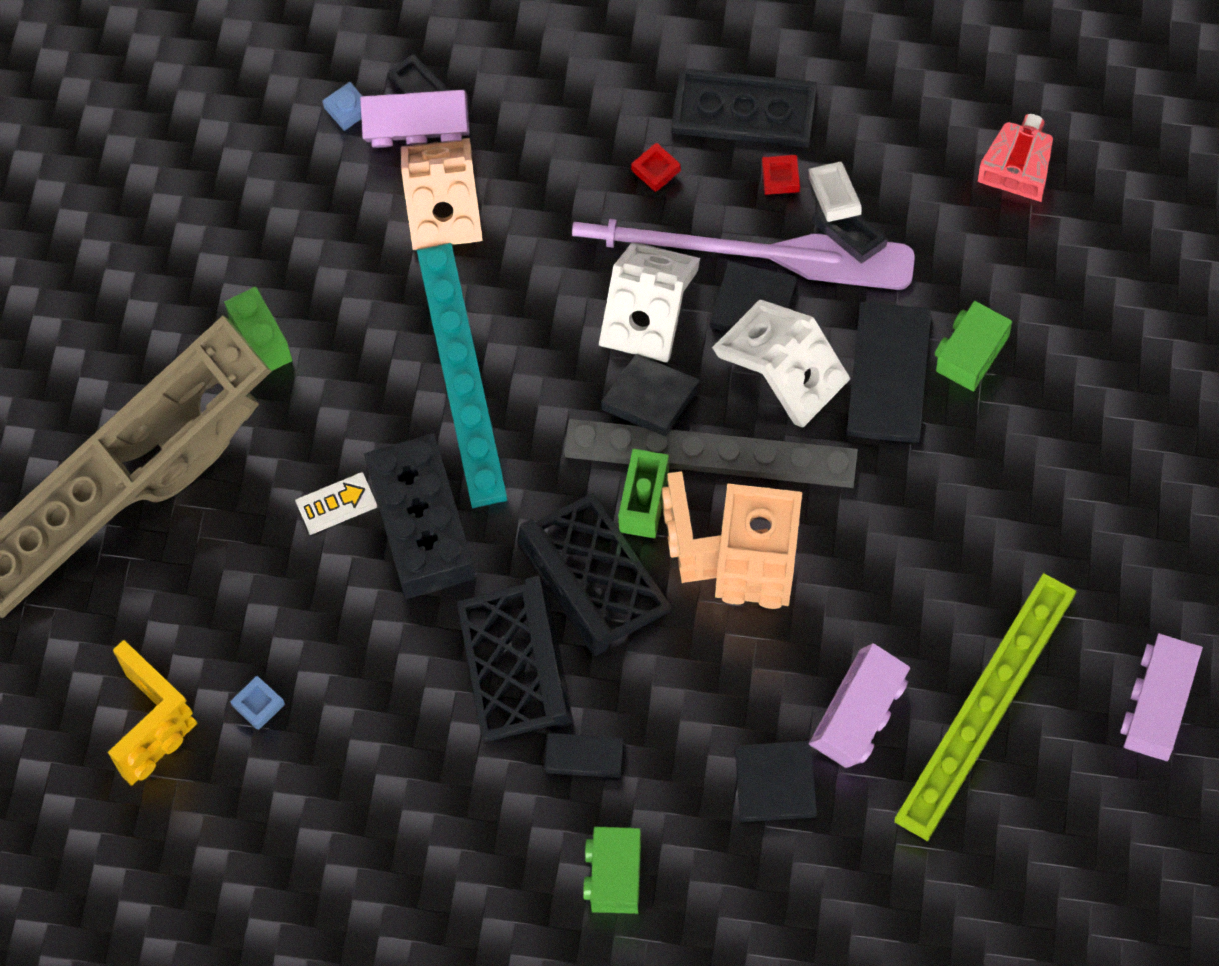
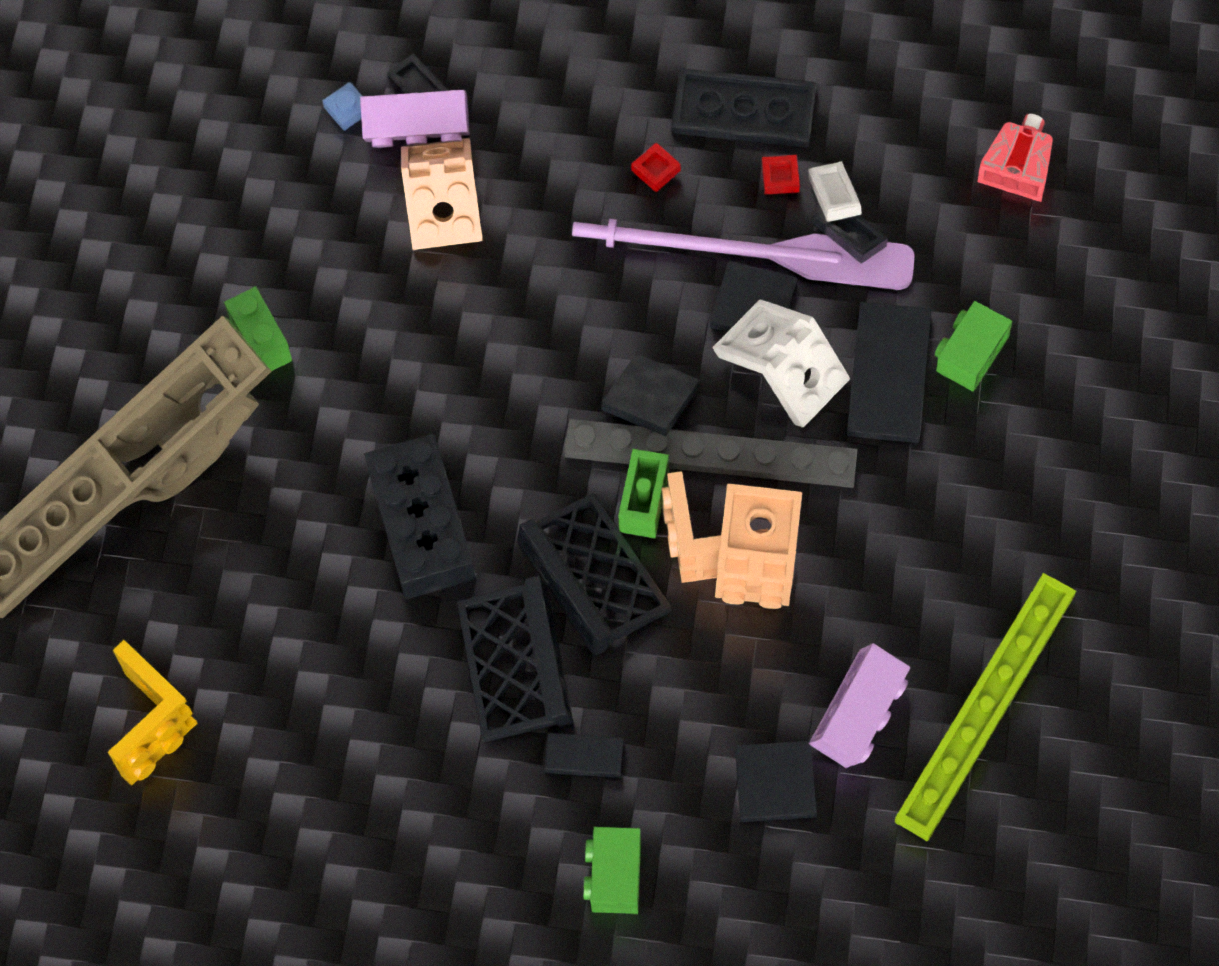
(257, 703): medium blue plate -> none
(336, 503): white tile -> none
(462, 376): teal plate -> none
(652, 283): white bracket -> none
(1161, 696): lavender brick -> none

